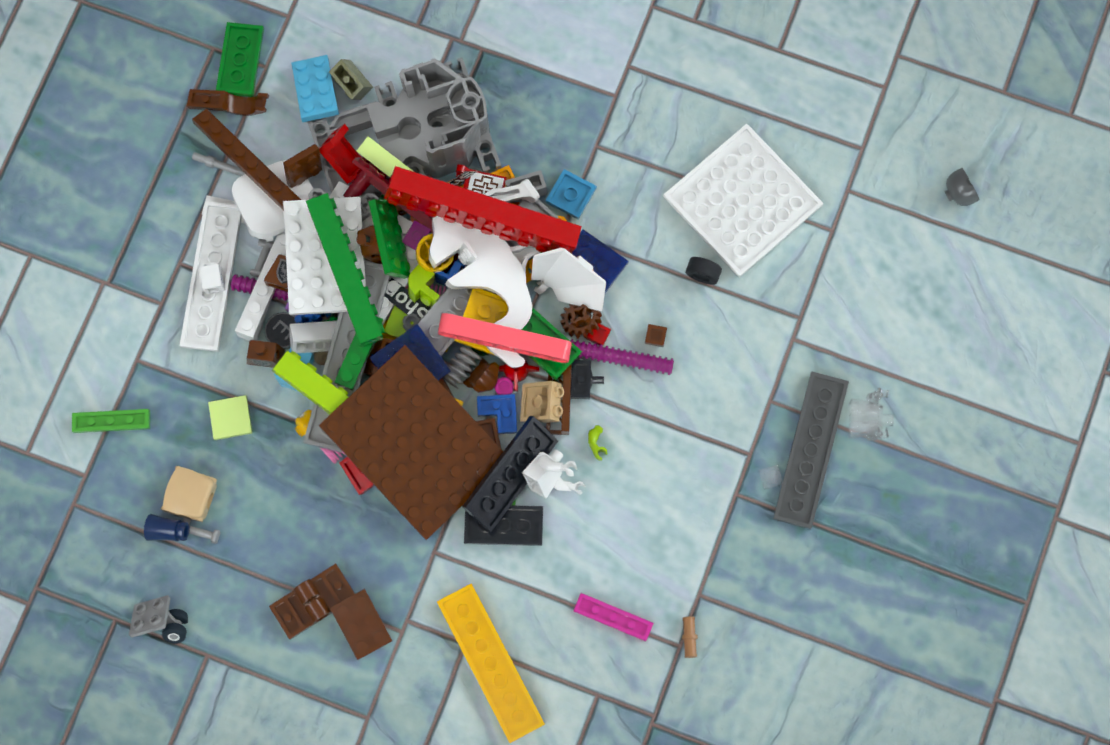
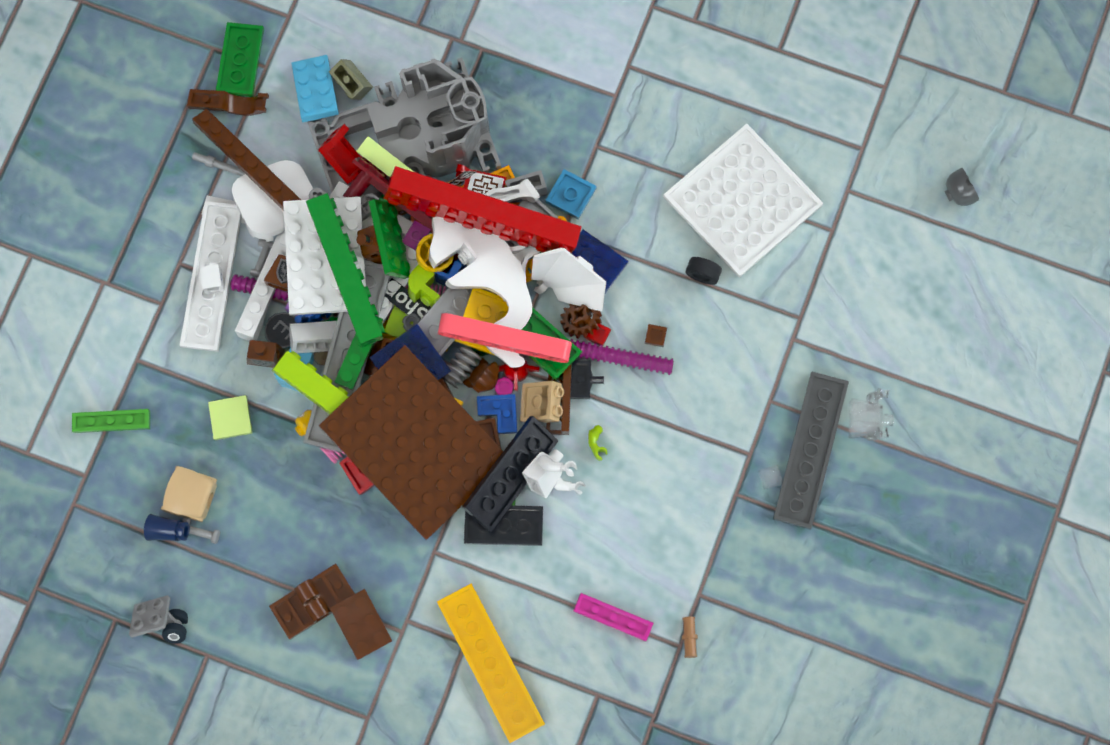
(303, 166): reddish brown plate -> none

